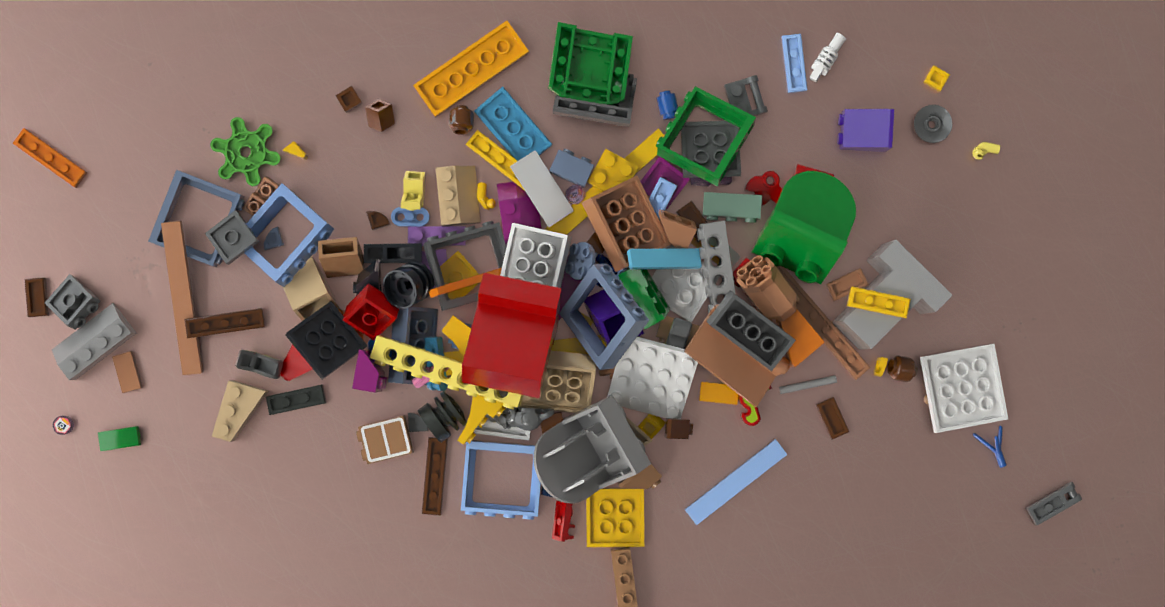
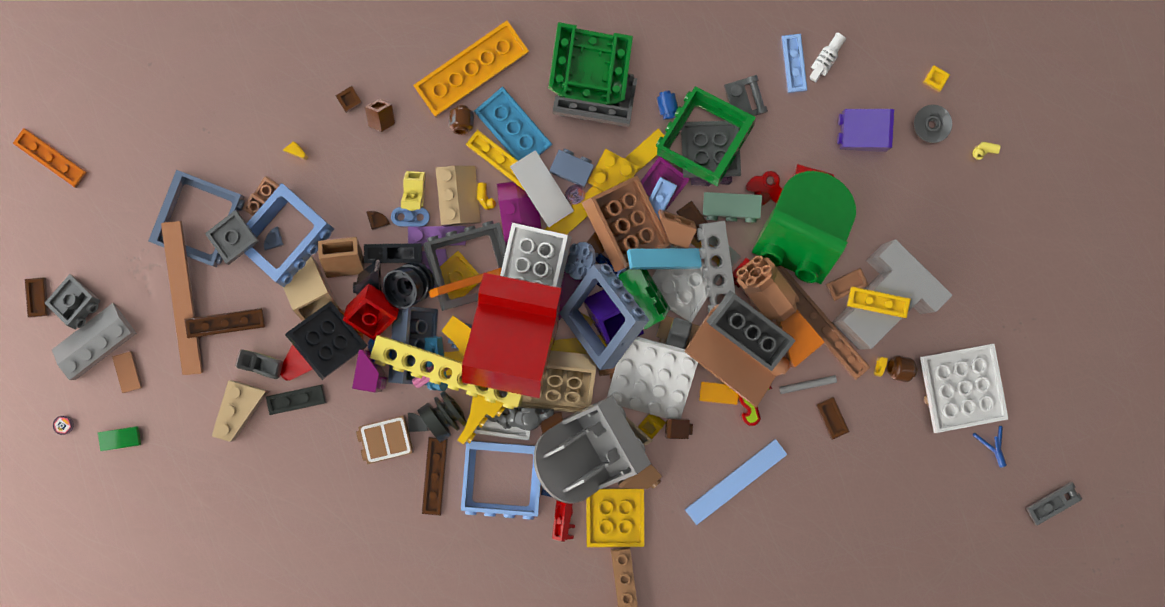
(232, 151): bright green plate -> none

